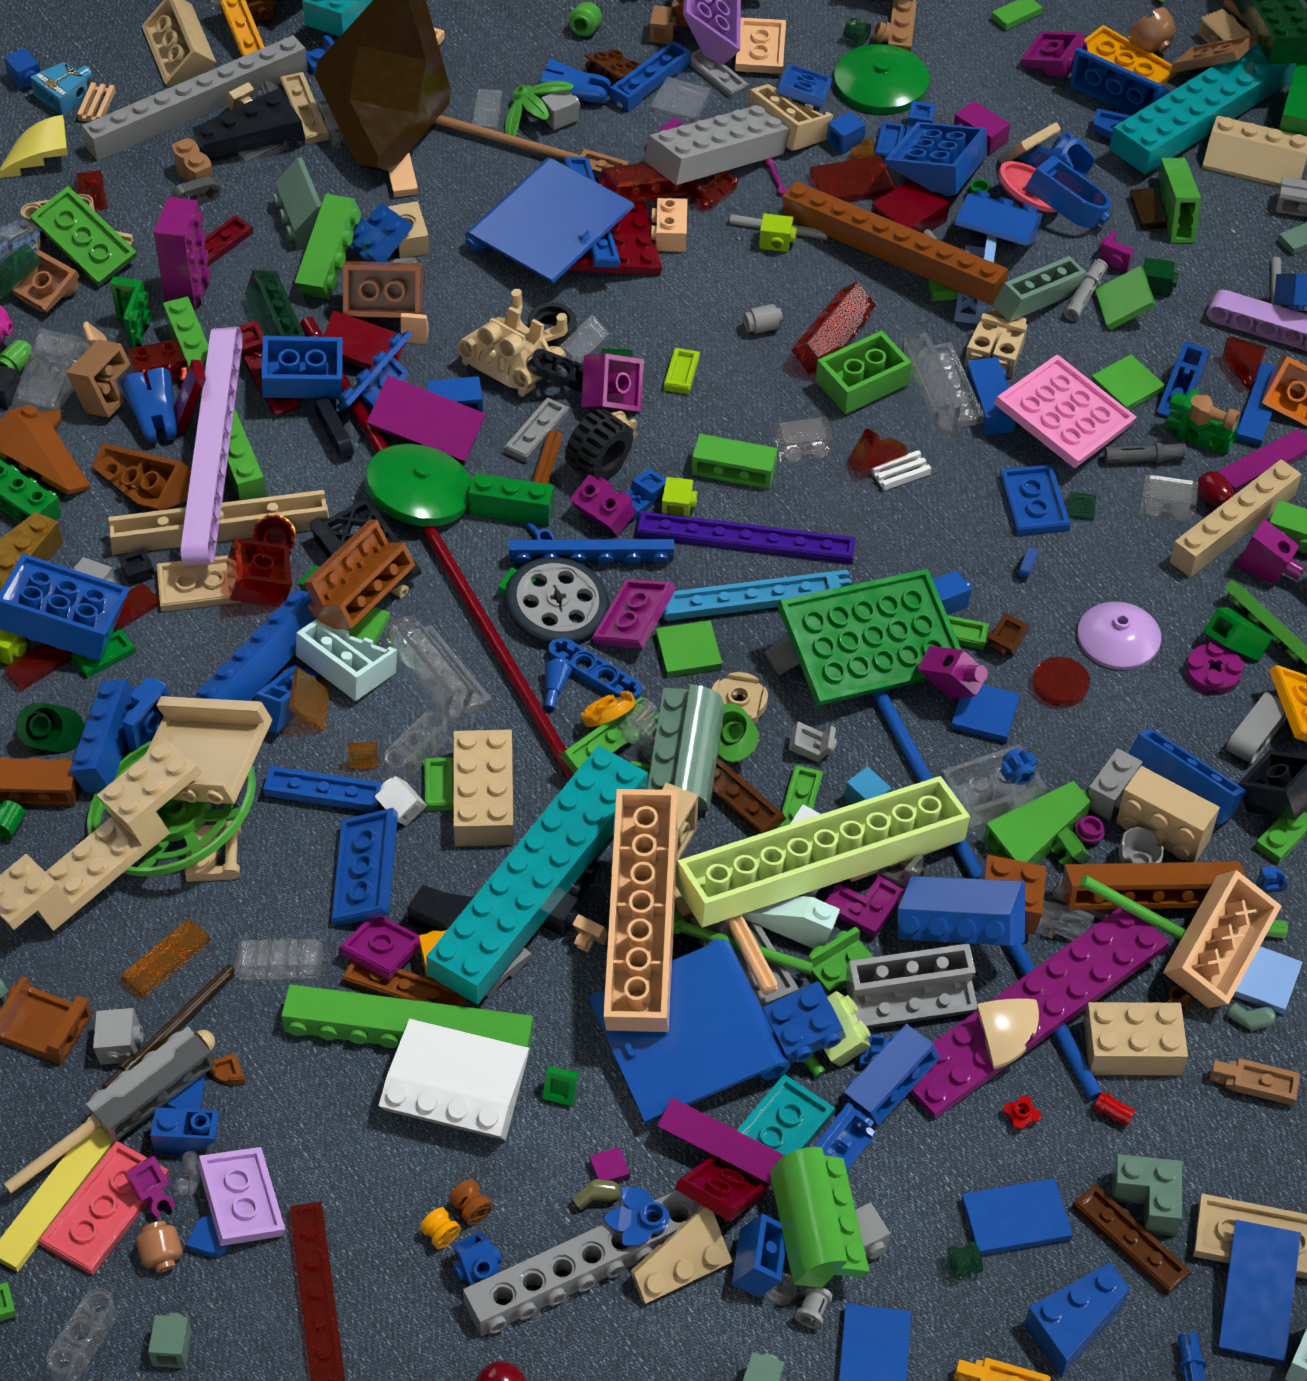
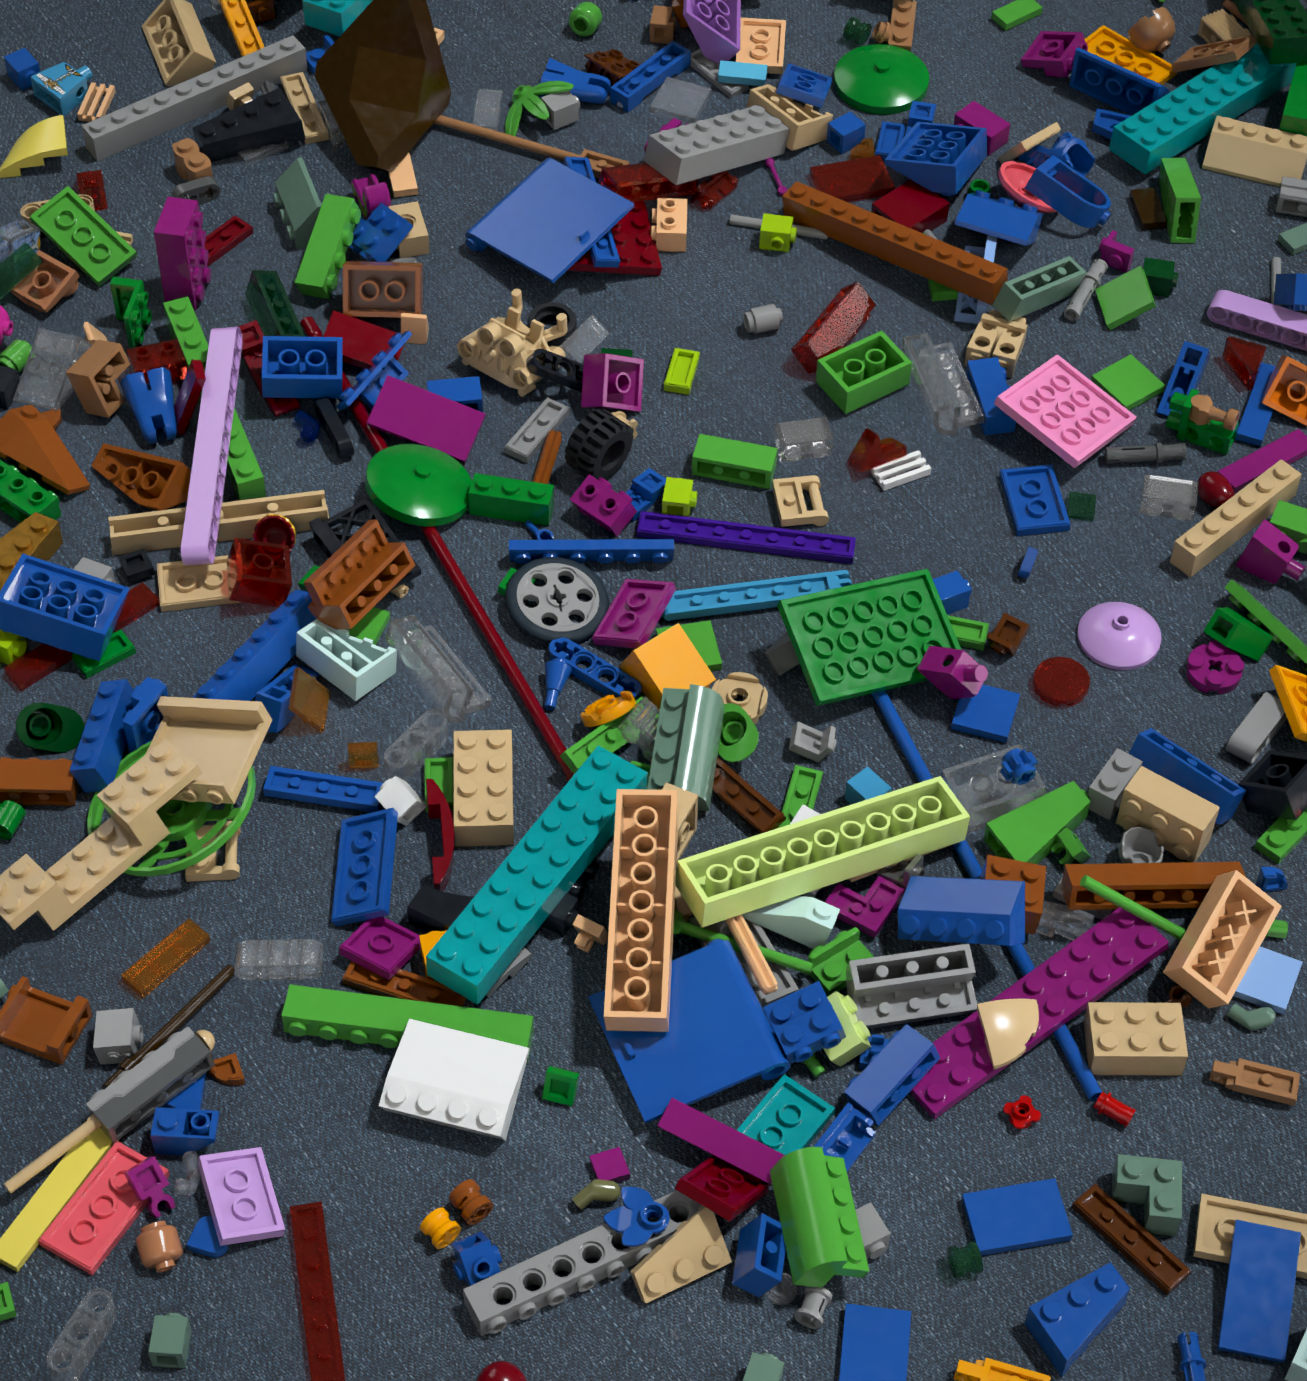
(310, 426): none -> clear blue arm
(370, 194): none -> magenta animal
(439, 808): none -> dark red slope
(667, 663): none -> light orange slope
(742, 73): none -> medium azure tile
(791, 501): none -> tan plate
(1089, 830): magenta plate -> none

